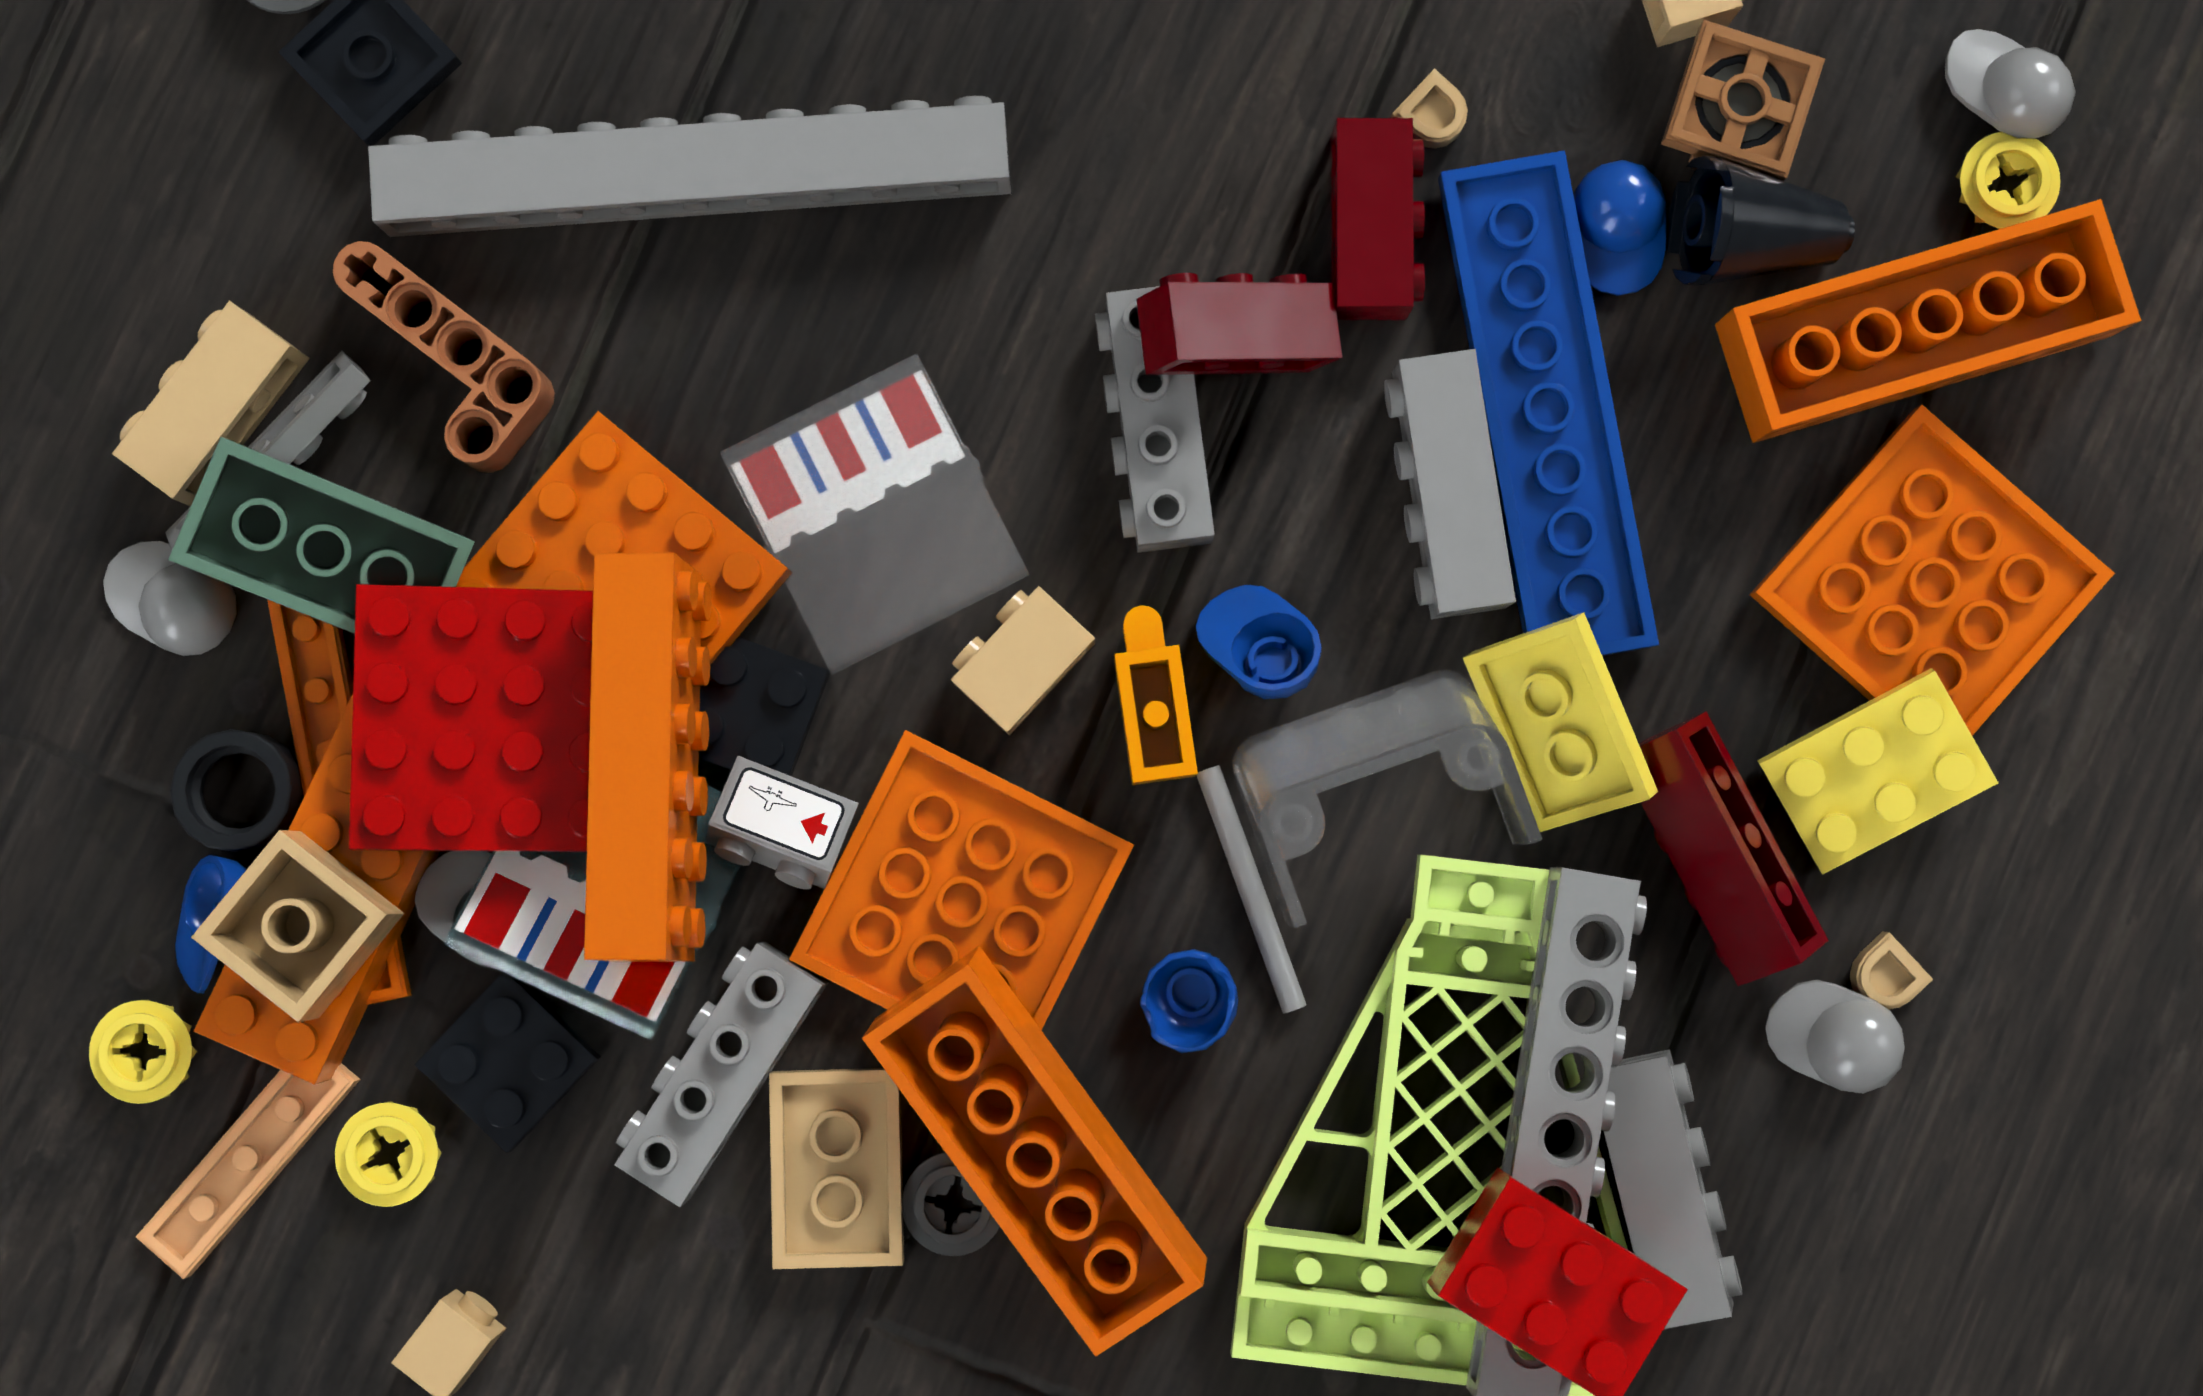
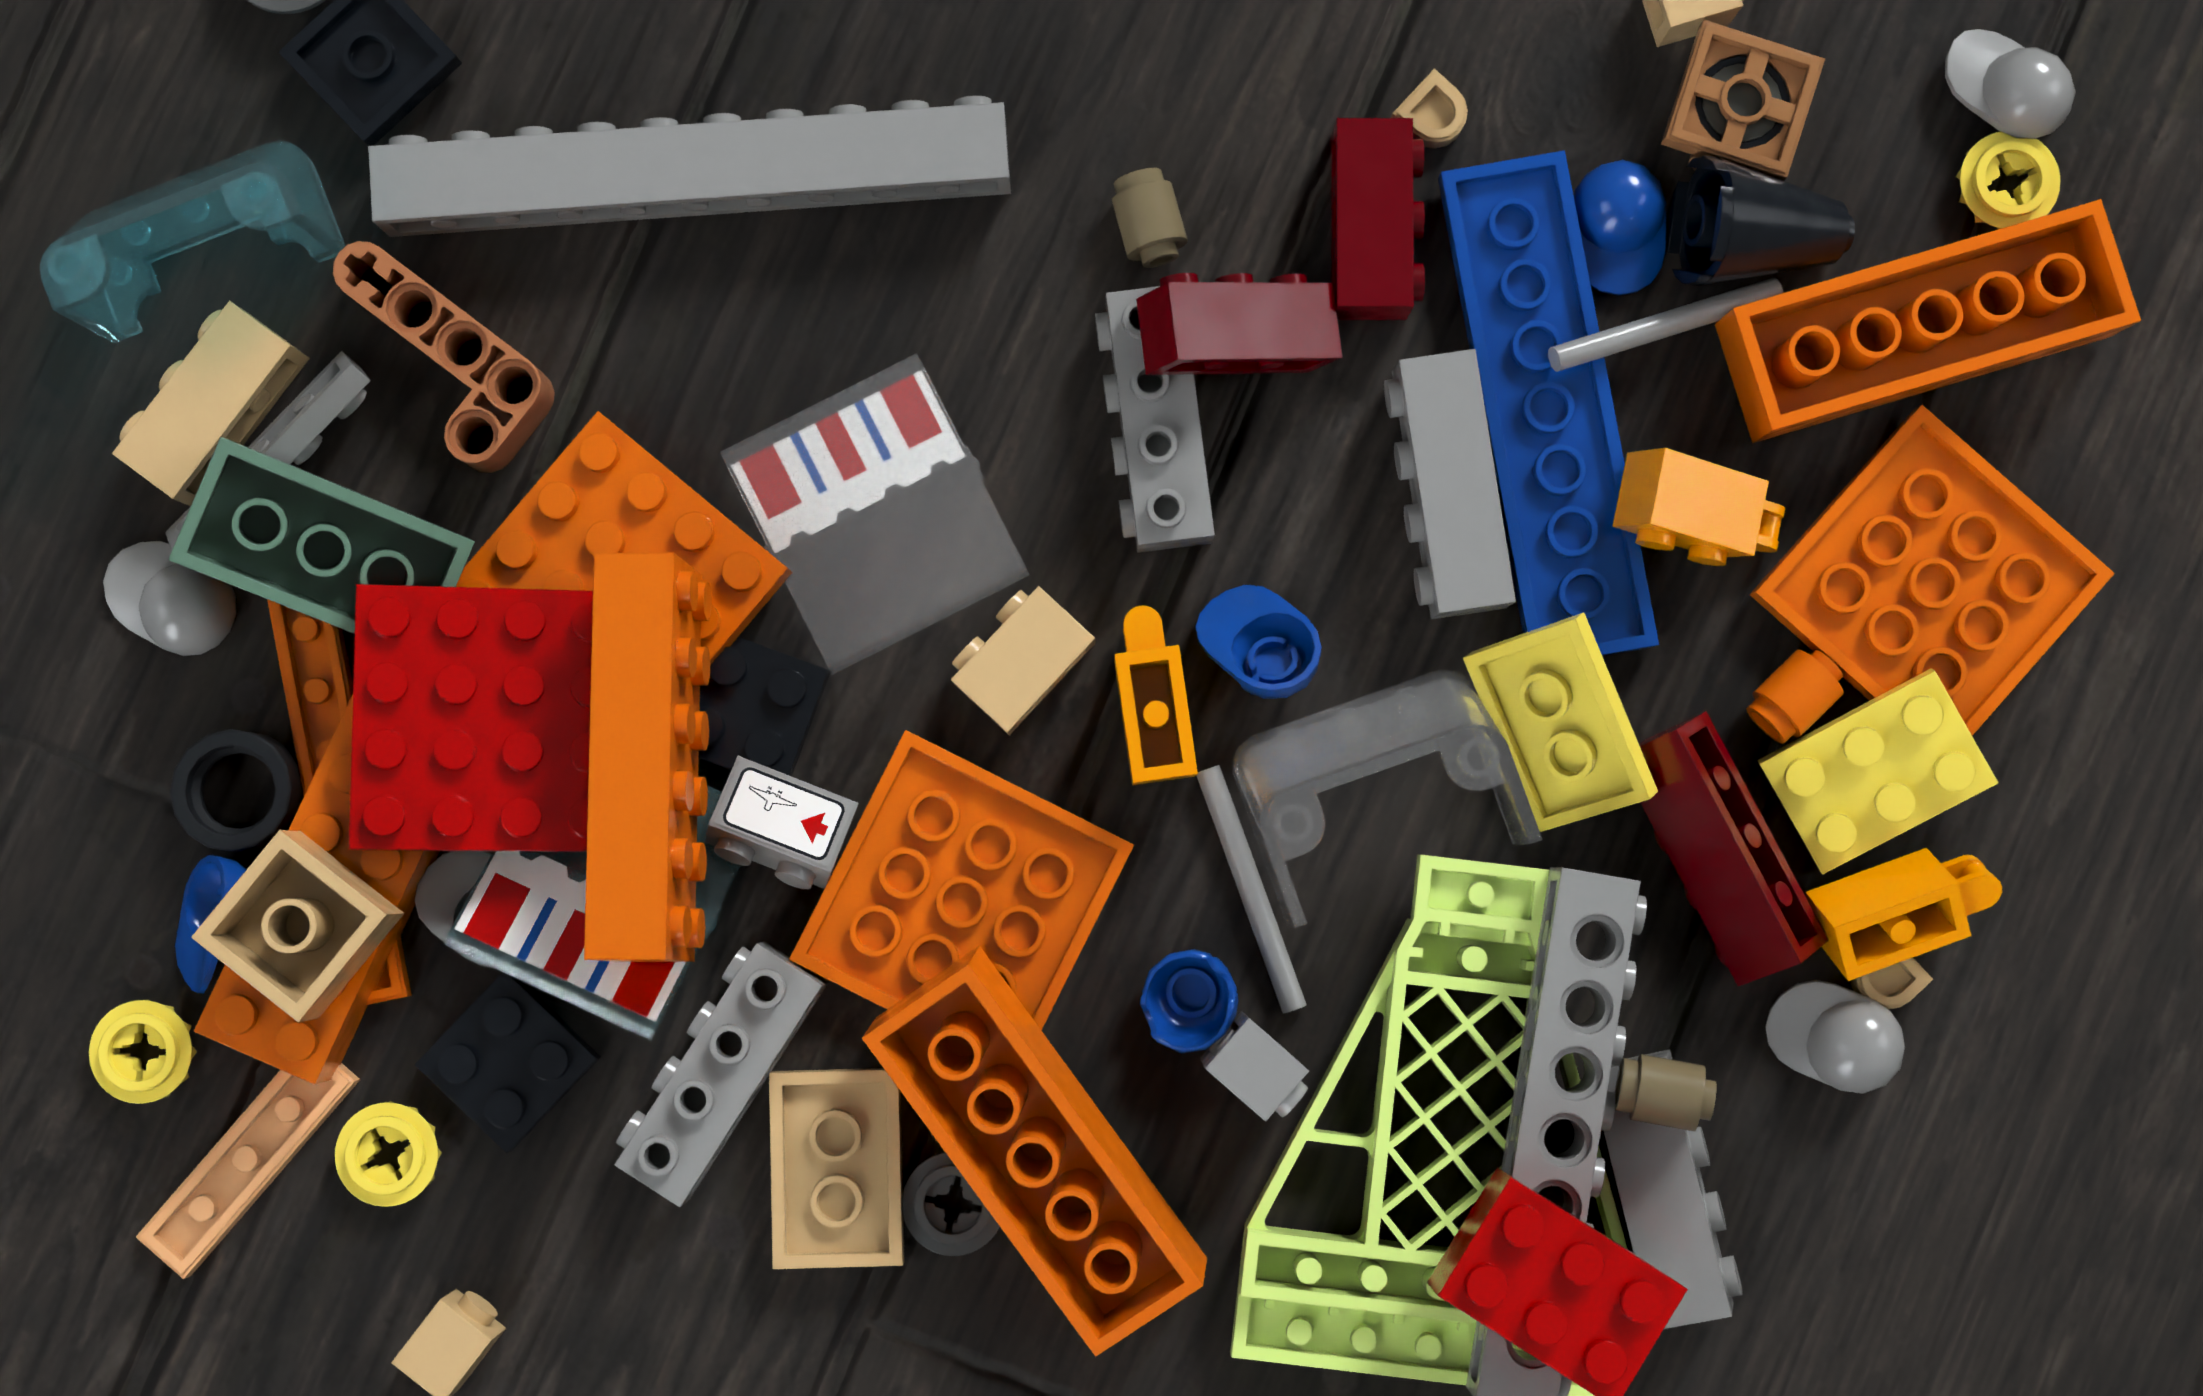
(104, 259): none -> clear light blue windscreen
(1148, 217): none -> dark tan brick
(1256, 1068): none -> light grey brick
(1658, 326): none -> light grey bar
(1664, 1092): none -> dark tan brick
(1695, 506): none -> light orange brick
(1796, 695): none -> orange brick
(1900, 909): none -> light orange brick

